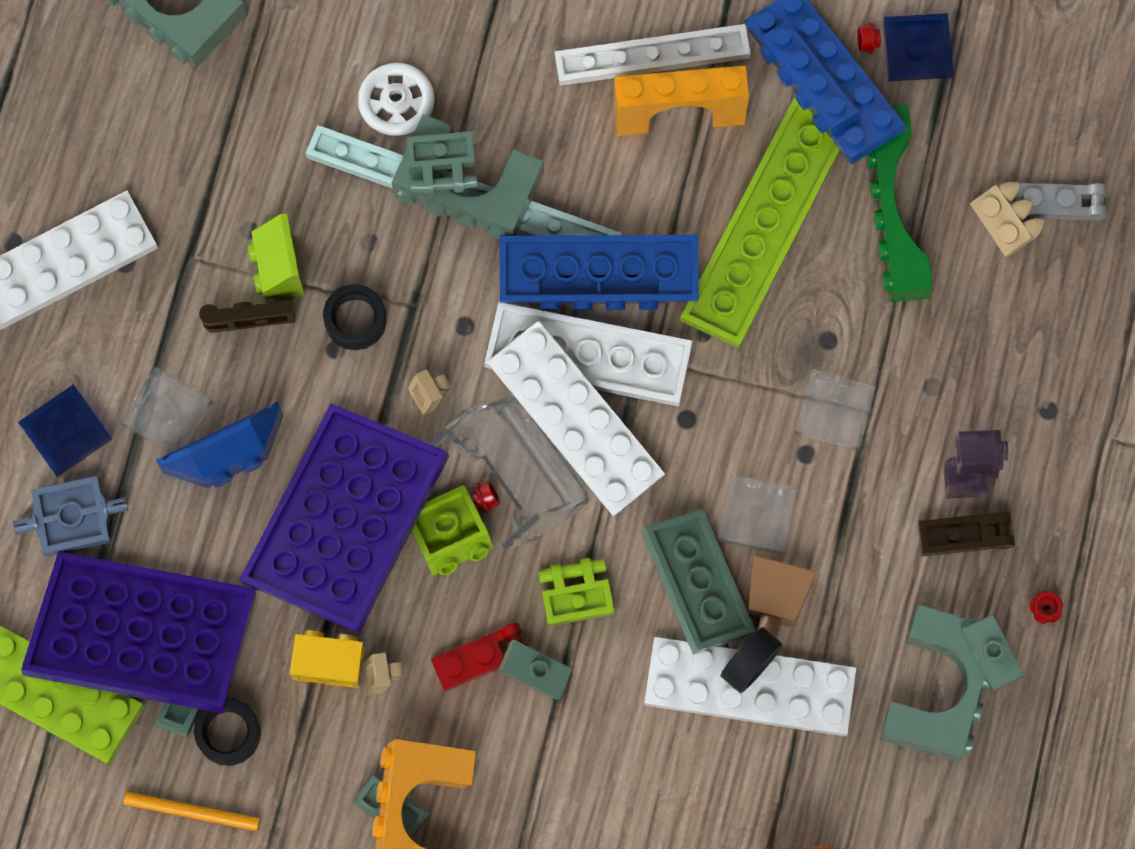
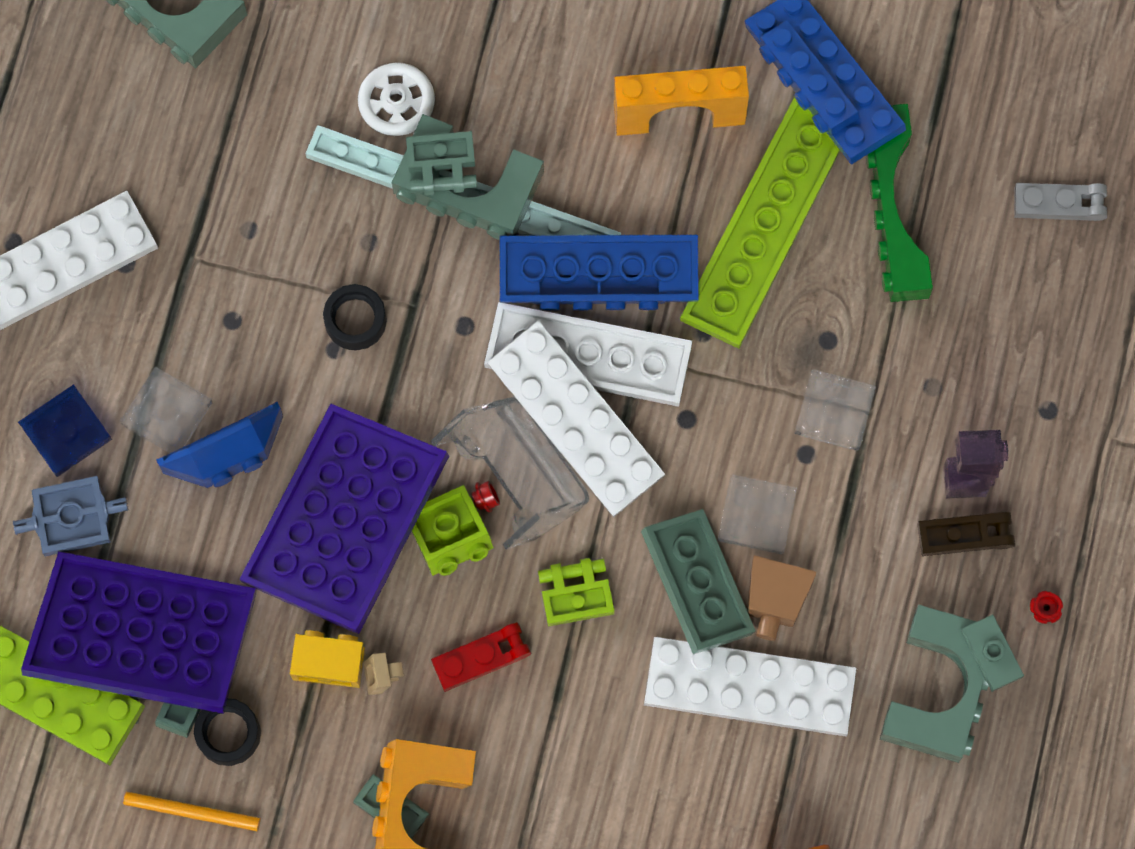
(246, 315): dark brown plate -> none
(276, 260): lime slope -> none
(427, 391): tan tile -> none
(535, 670): sand green plate -> none
(652, 54): white plate -> none
(751, 660): black tyre -> none
(868, 38): red plate -> none
(918, 47): clear blue plate -> none
(1006, 219): tan plate -> none

